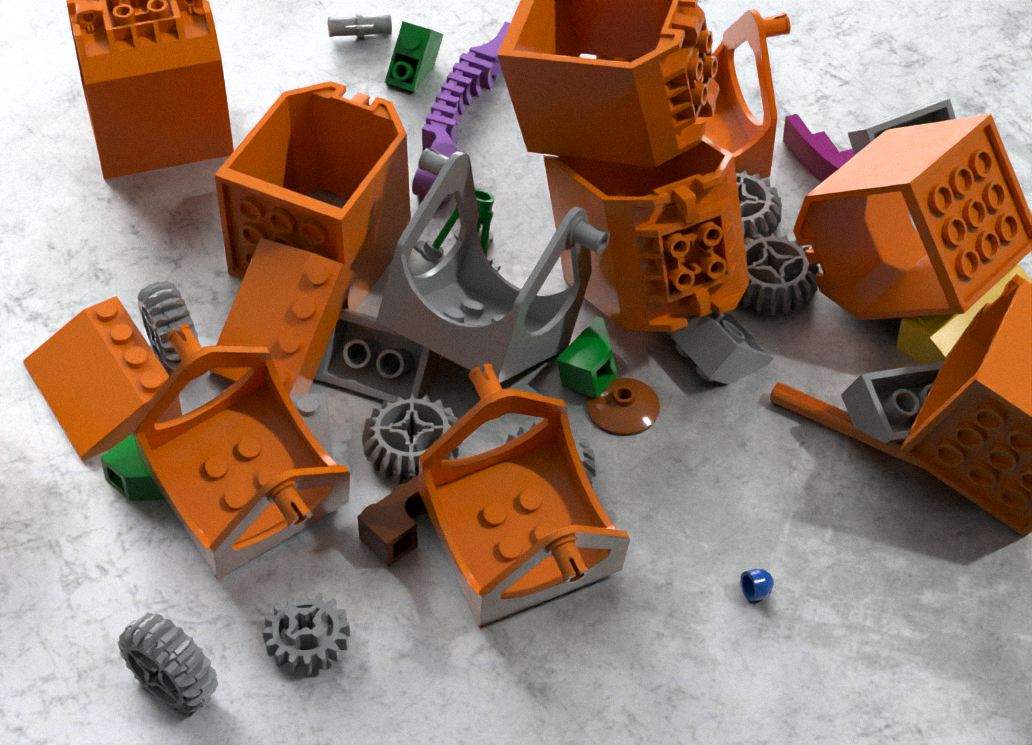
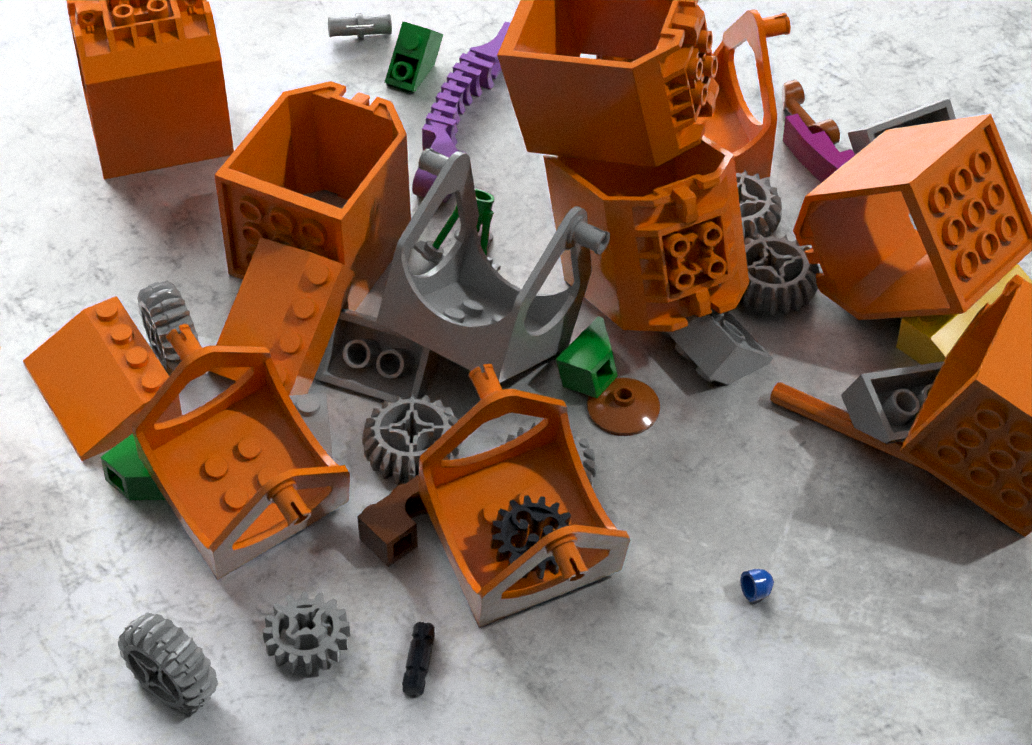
(418, 659): none -> black axle
(509, 531): none -> black gear
(792, 97): none -> dark orange bar

